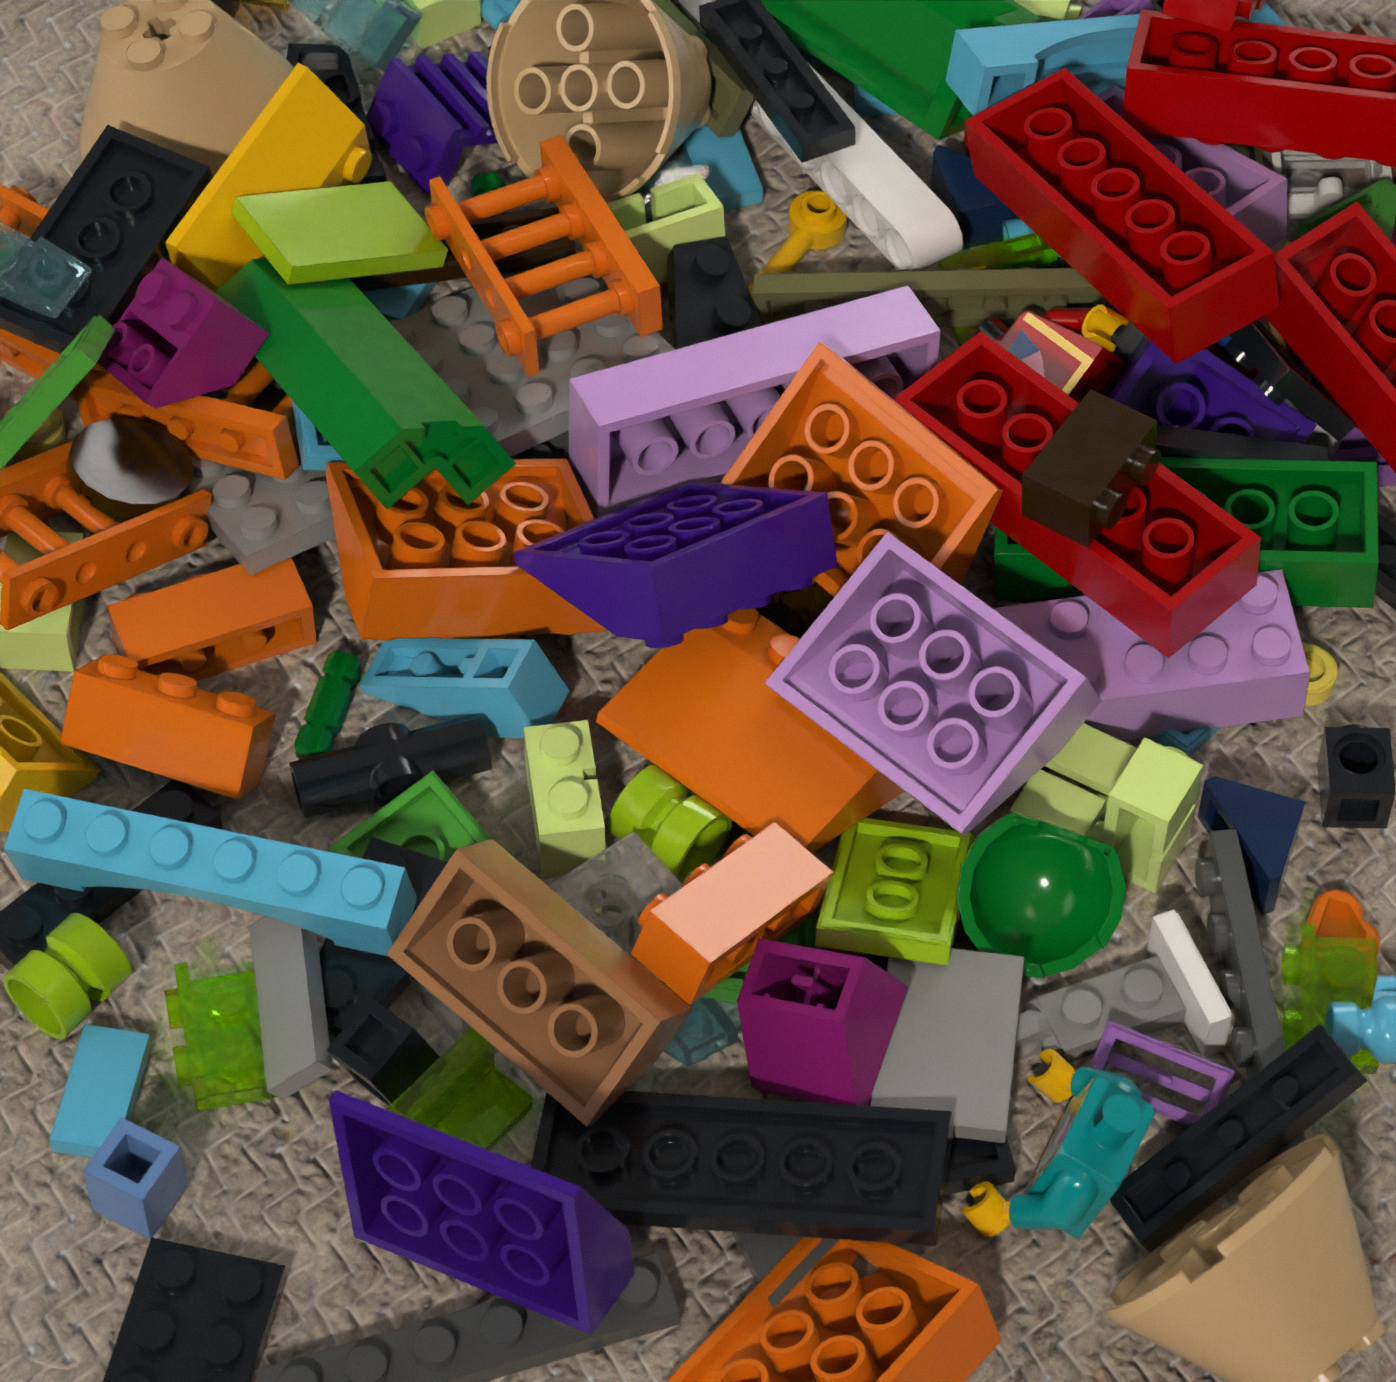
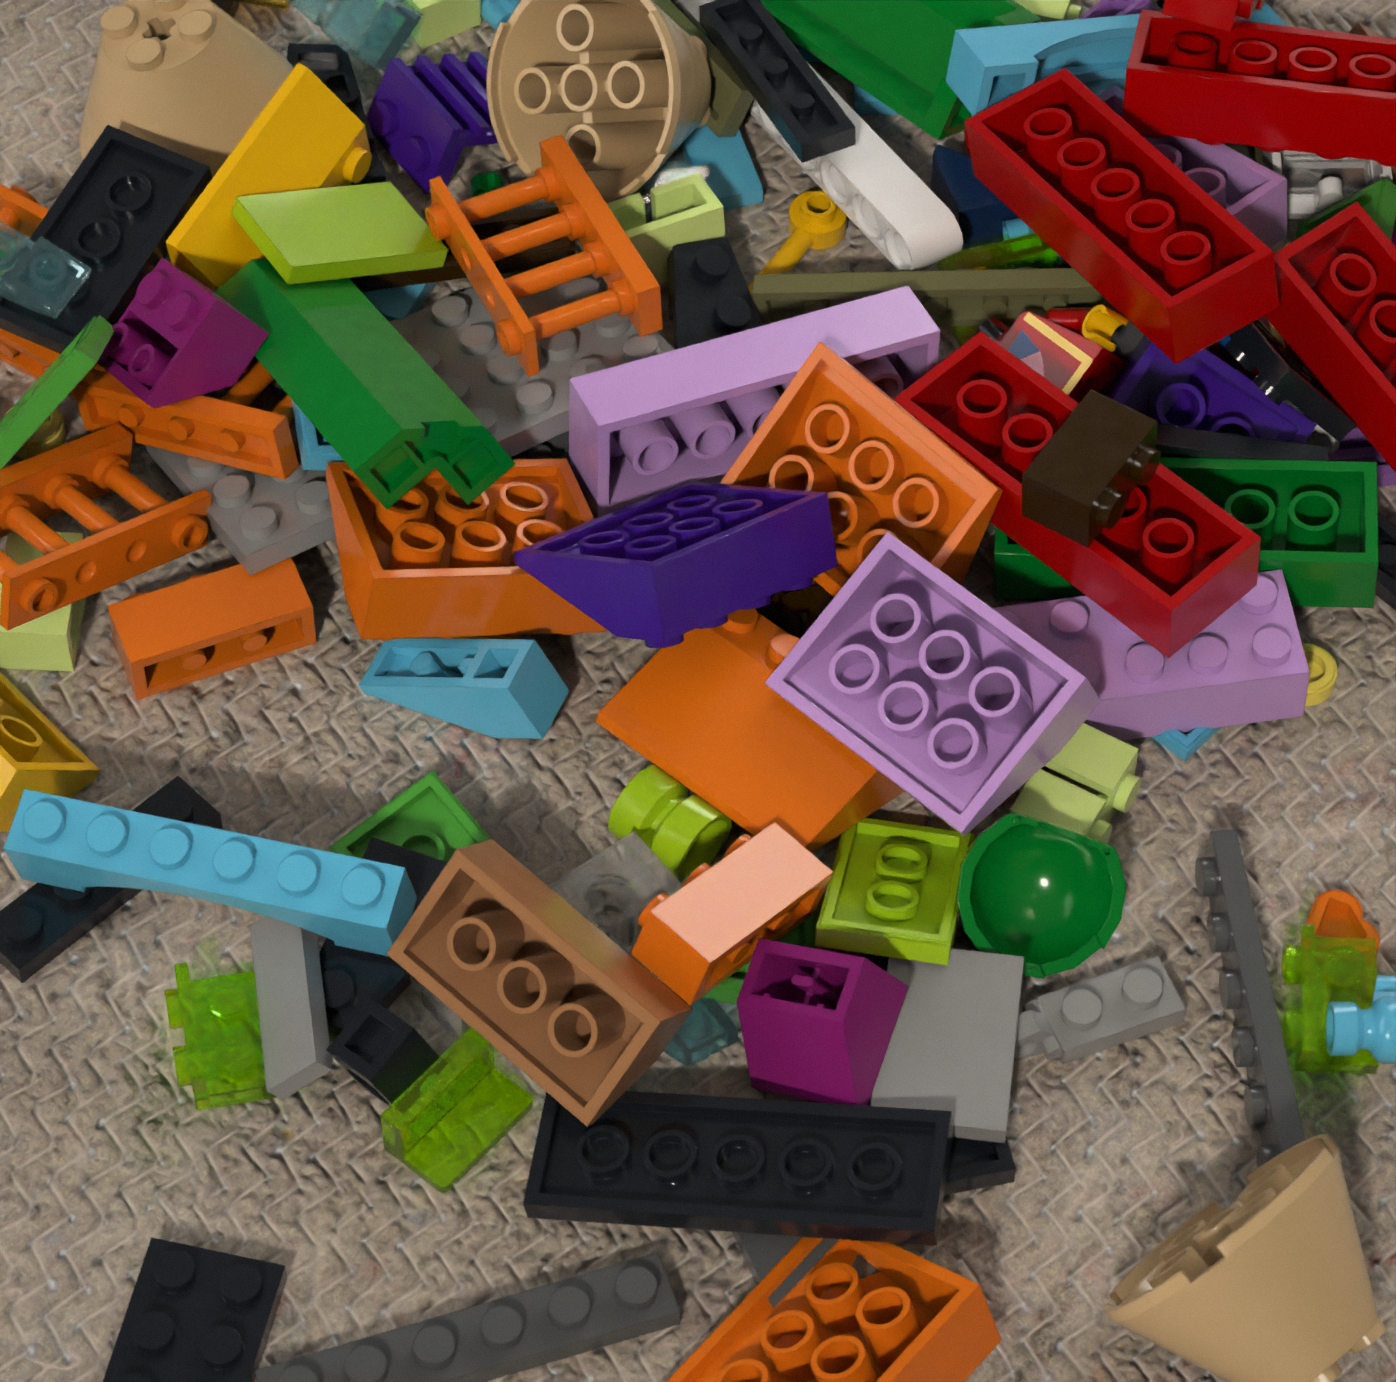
(75, 968): lime wheel -> none
(99, 1088): medium azure tile -> none
(128, 466): dark brown tile -> none
(136, 1178): medium blue brick -> none
(168, 726): orange brick -> none
(328, 704): green axle -> none
(388, 763): black piece -> none
(479, 1216): dark purple slope -> none
(563, 796): yellowish green piece -> none
(1082, 1159): teal torso -> none
(1152, 812): yellowish green piece -> none
(1206, 1010): white tile -> none
(1223, 1074): medium lavender tile -> none
(1236, 1137): black plate -> none
(1265, 829): dark blue slope -> none
(1354, 798): black brick -> none

